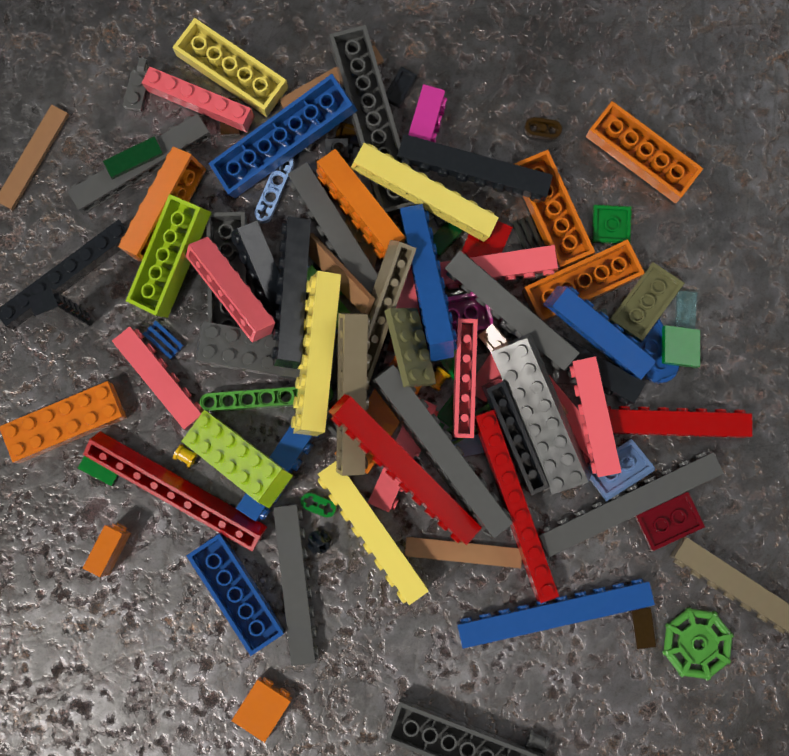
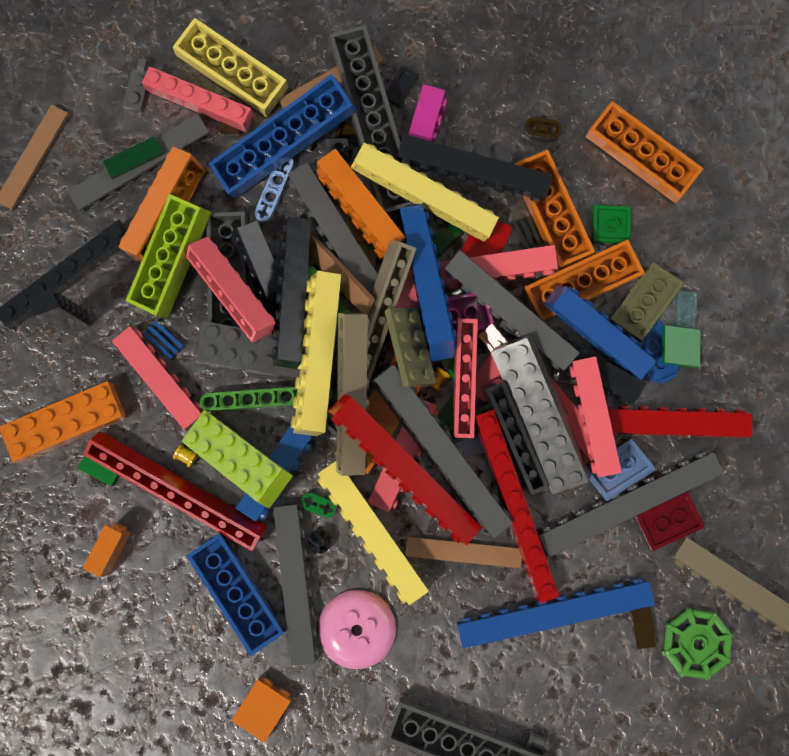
(361, 609): none -> bright pink brick

